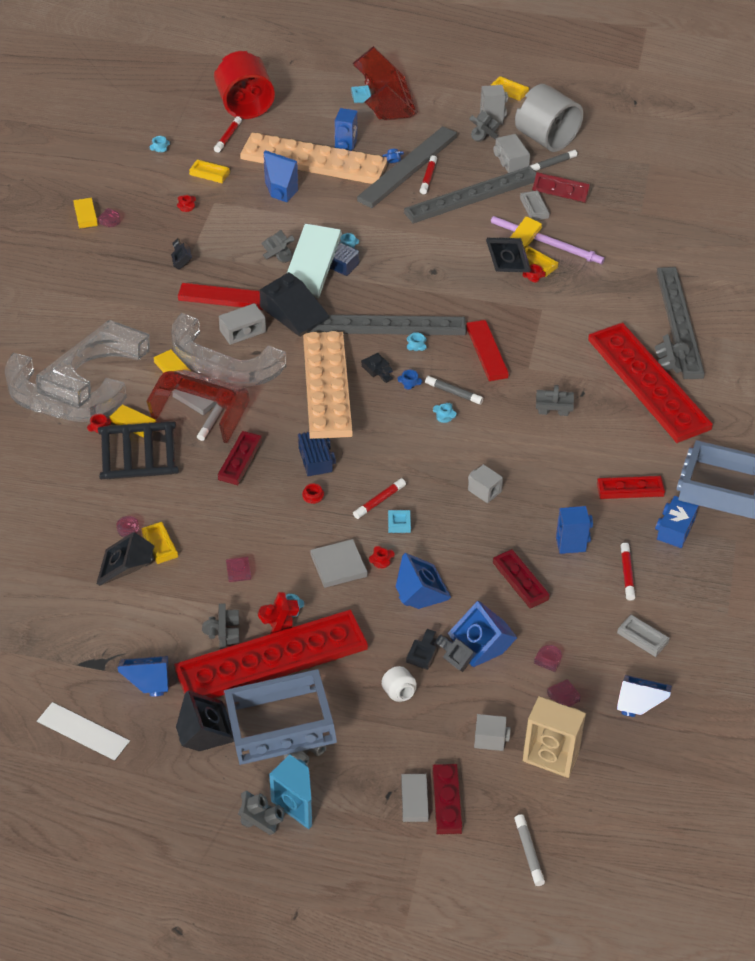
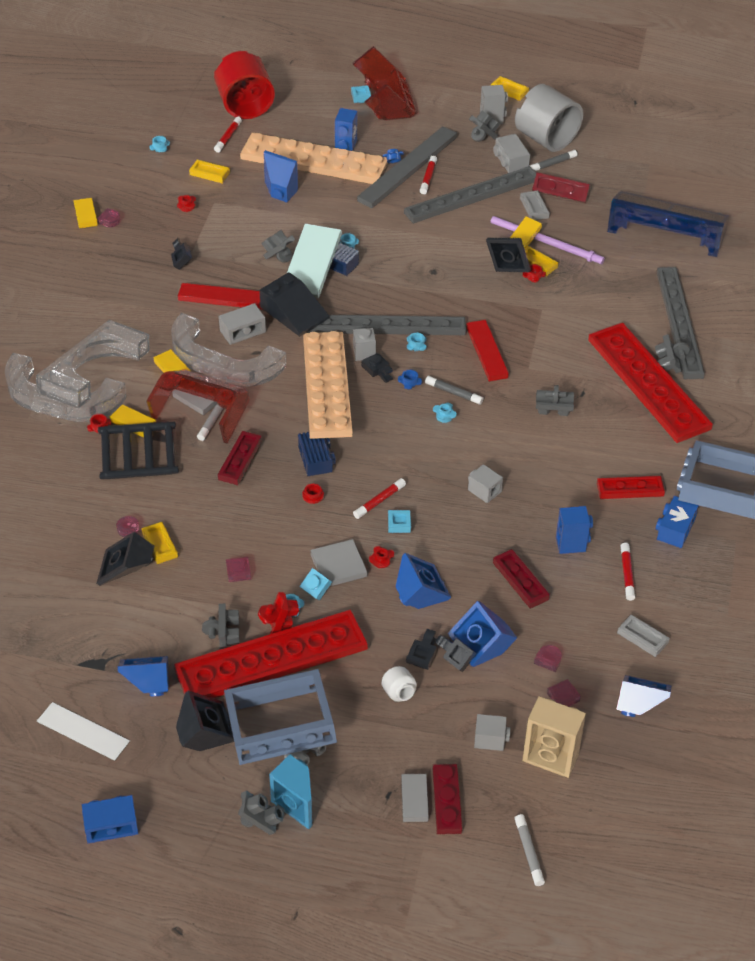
(109, 819): none -> blue brick
(315, 584): none -> medium azure plate
(363, 343): none -> light grey brick
(670, 217): none -> clear blue windscreen

